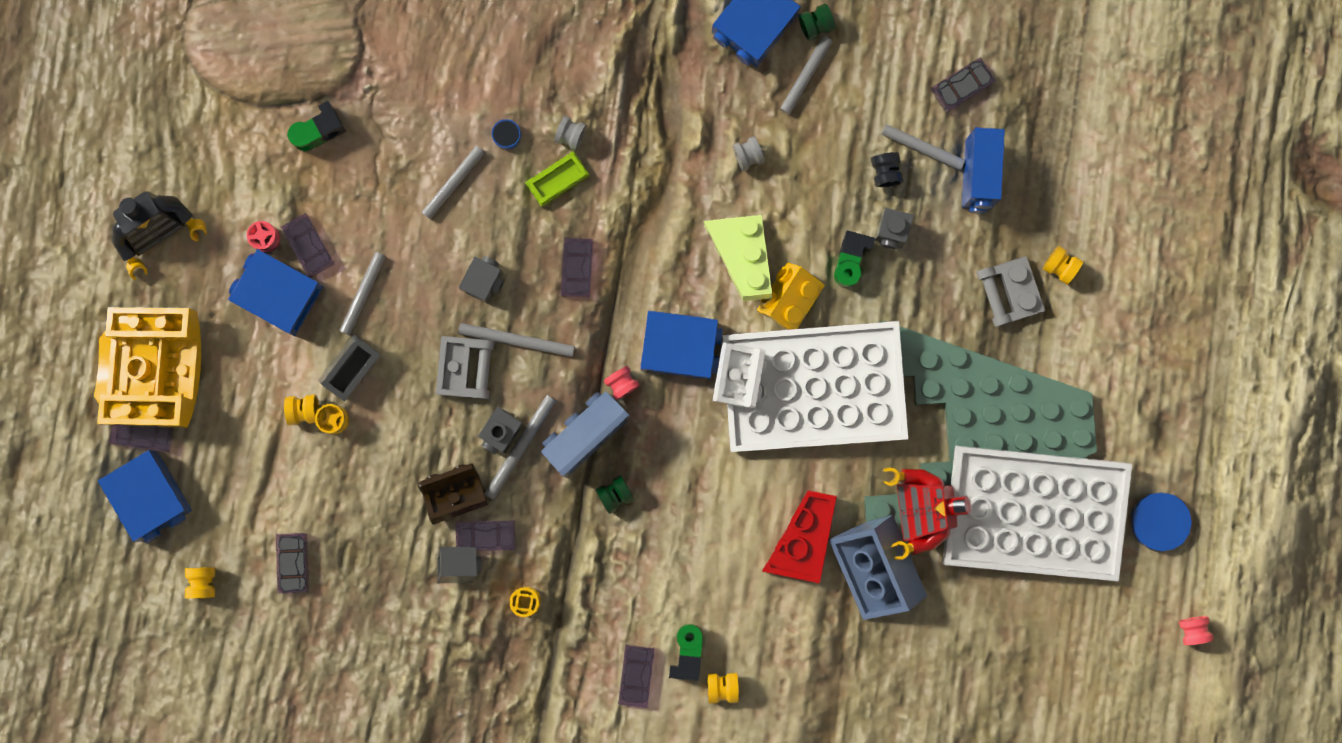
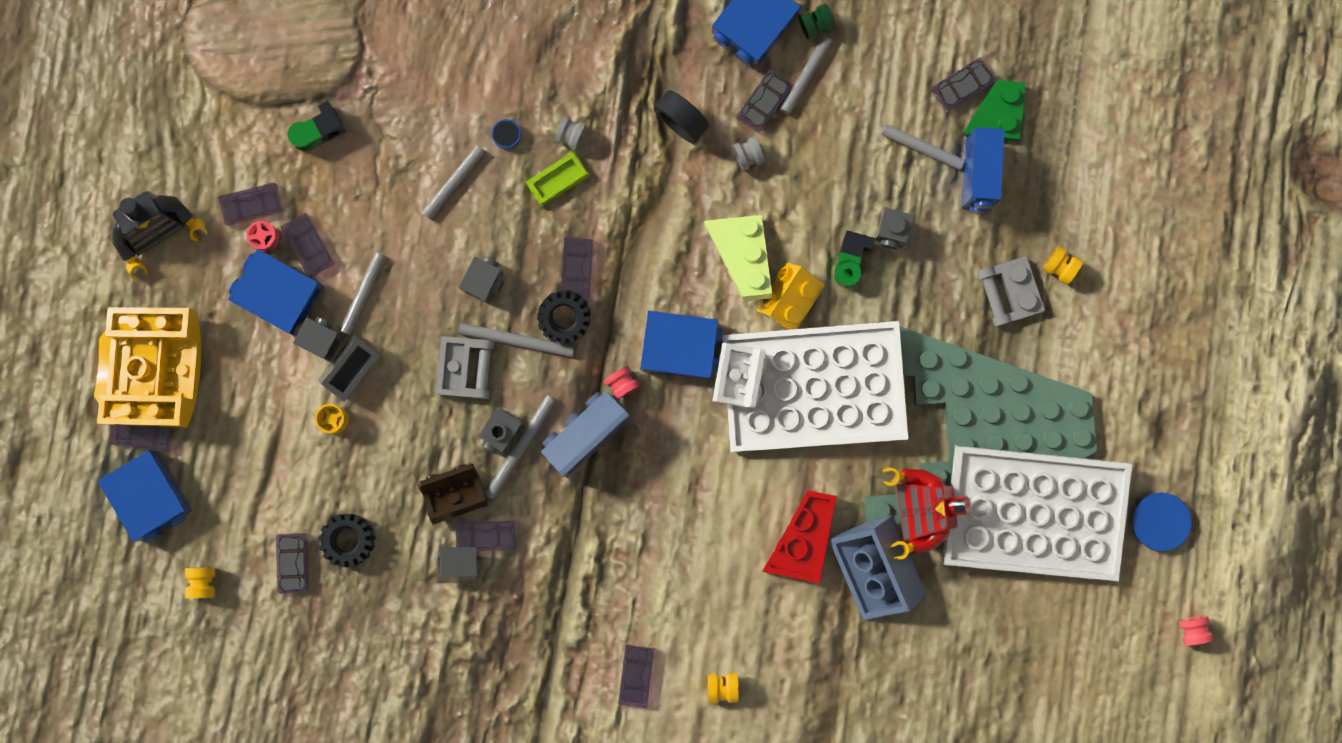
(250, 204): none -> clear purple tile
(301, 409): yellow wheel -> none
(317, 337): none -> dark grey brick
(329, 535): none -> black tyre
(525, 597): yellow wheel -> none
(558, 333): none -> black tyre
(609, 498): dark green wheel -> none
(681, 116): none -> black tyre
(690, 642): leg -> none
(764, 101): none -> tile
(887, 169): black wheel -> none
(1001, 110): none -> green wing

